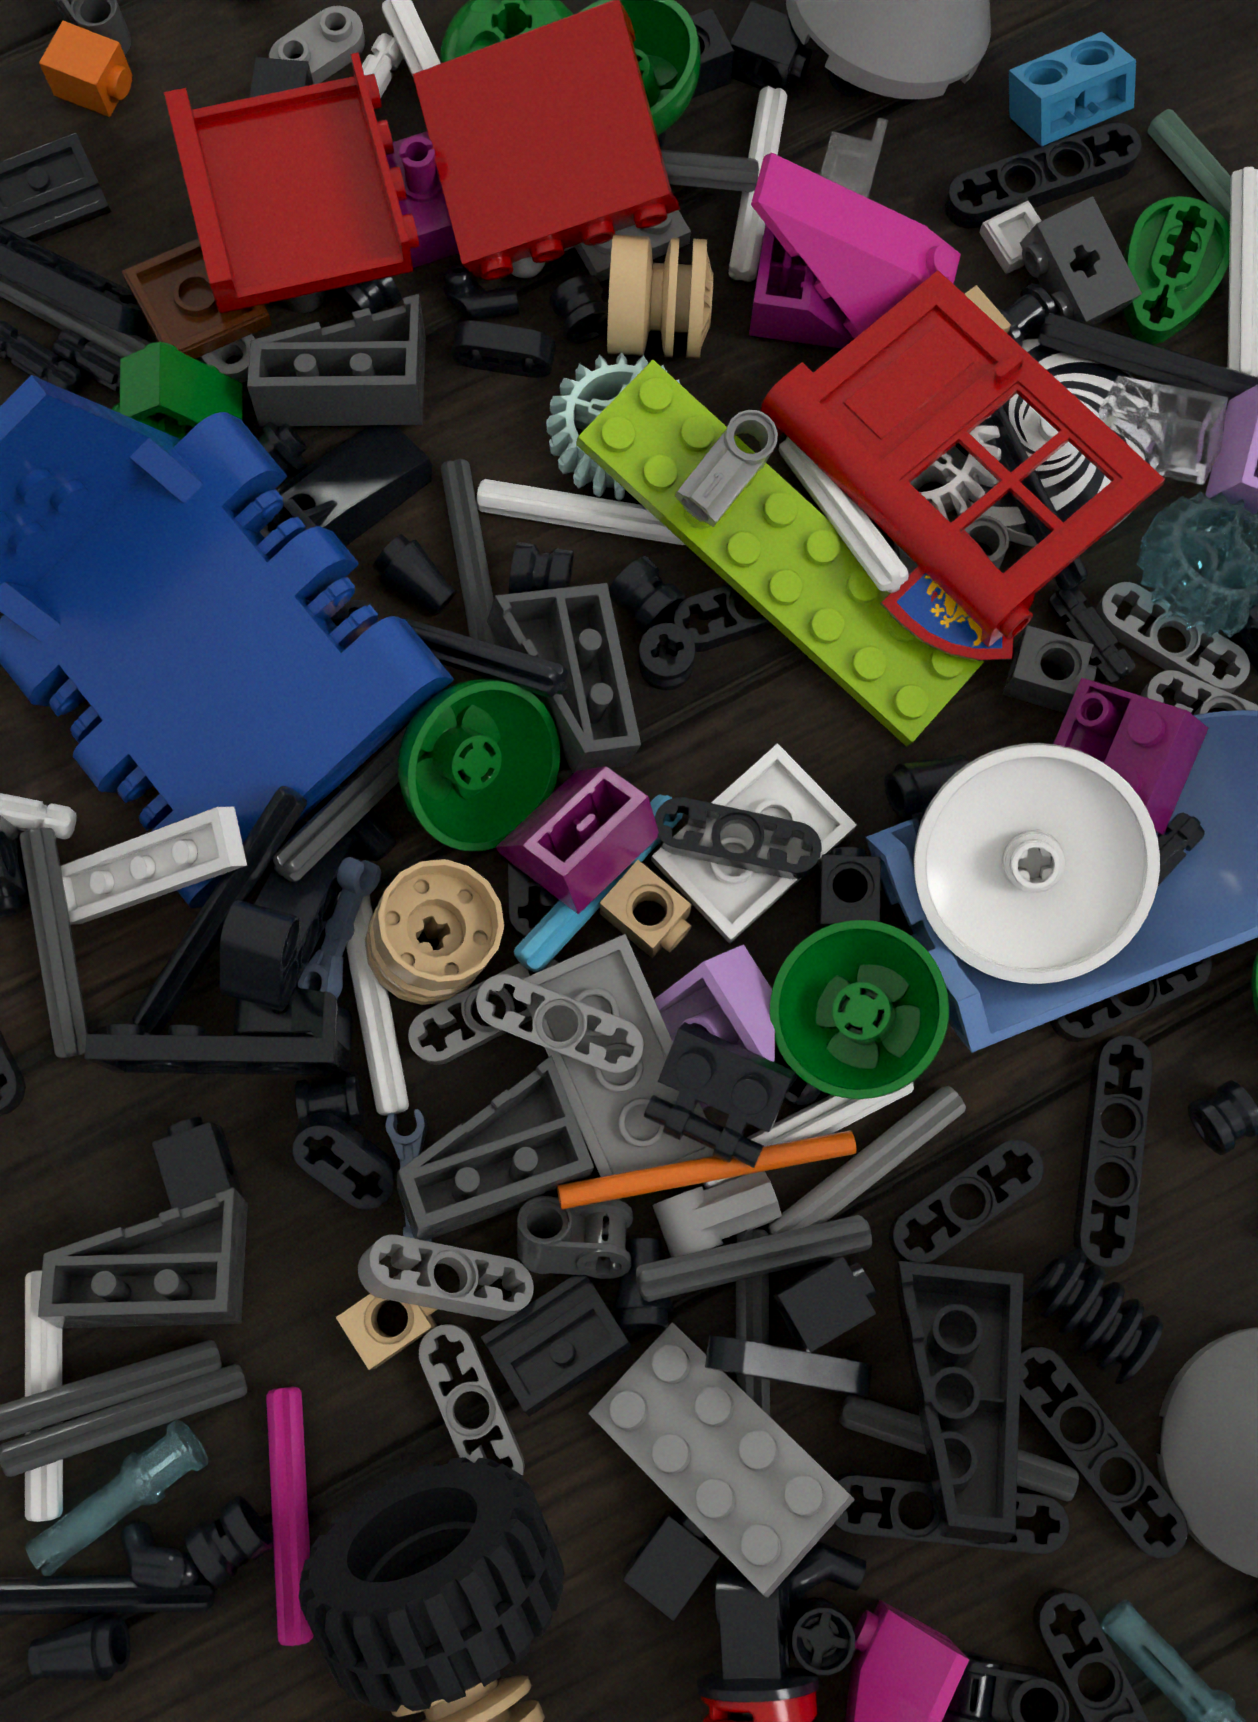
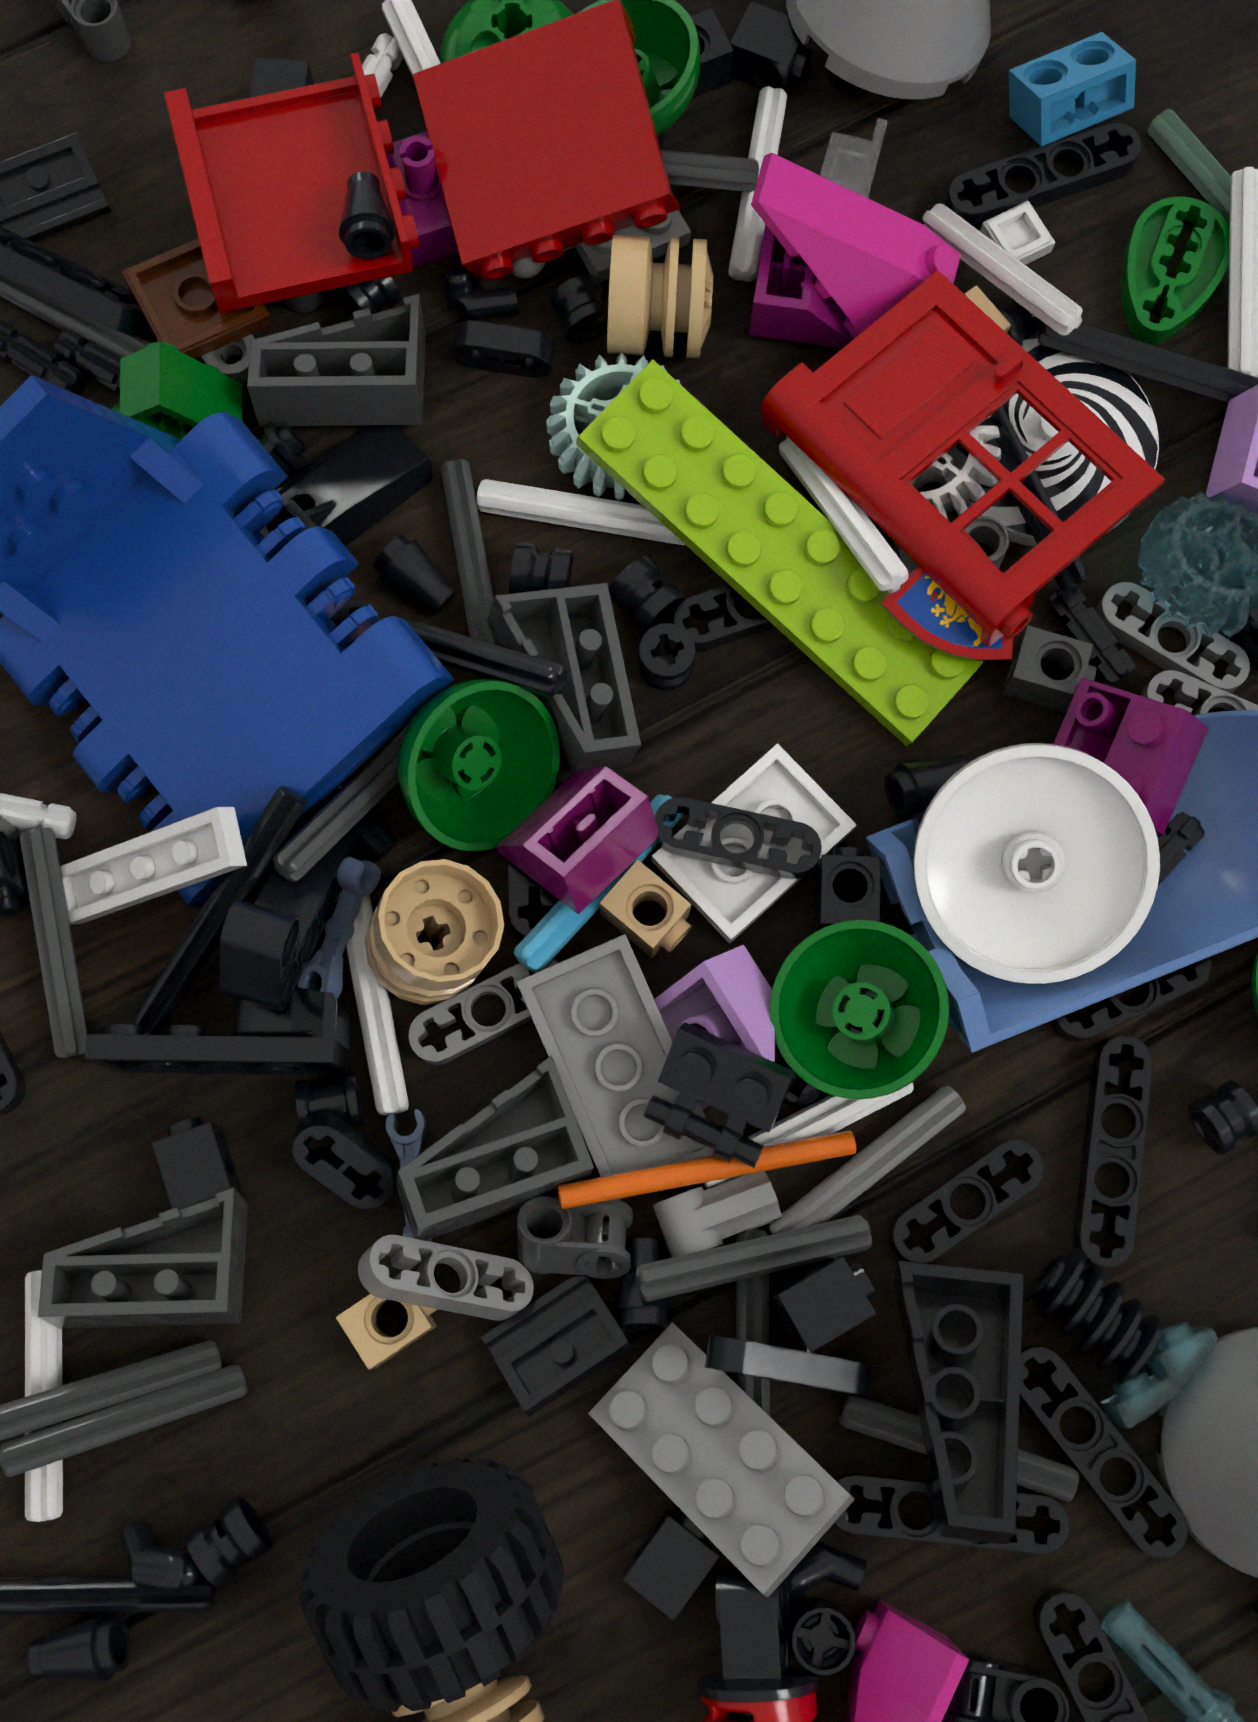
(86, 69): orange brick -> none
(140, 1482): clear light blue pin -> none
(288, 1510): dark pink axle -> none
(320, 45): light grey plate -> none
(365, 219): none -> black cone
(466, 1360): light grey beam -> none
(523, 993): light grey beam -> none
(726, 468): light grey piece -> none
(1005, 270): none -> white axle
(1080, 241): dark grey brick -> none
(1170, 424): clear arch -> none
(1173, 1364): none -> clear light blue slope

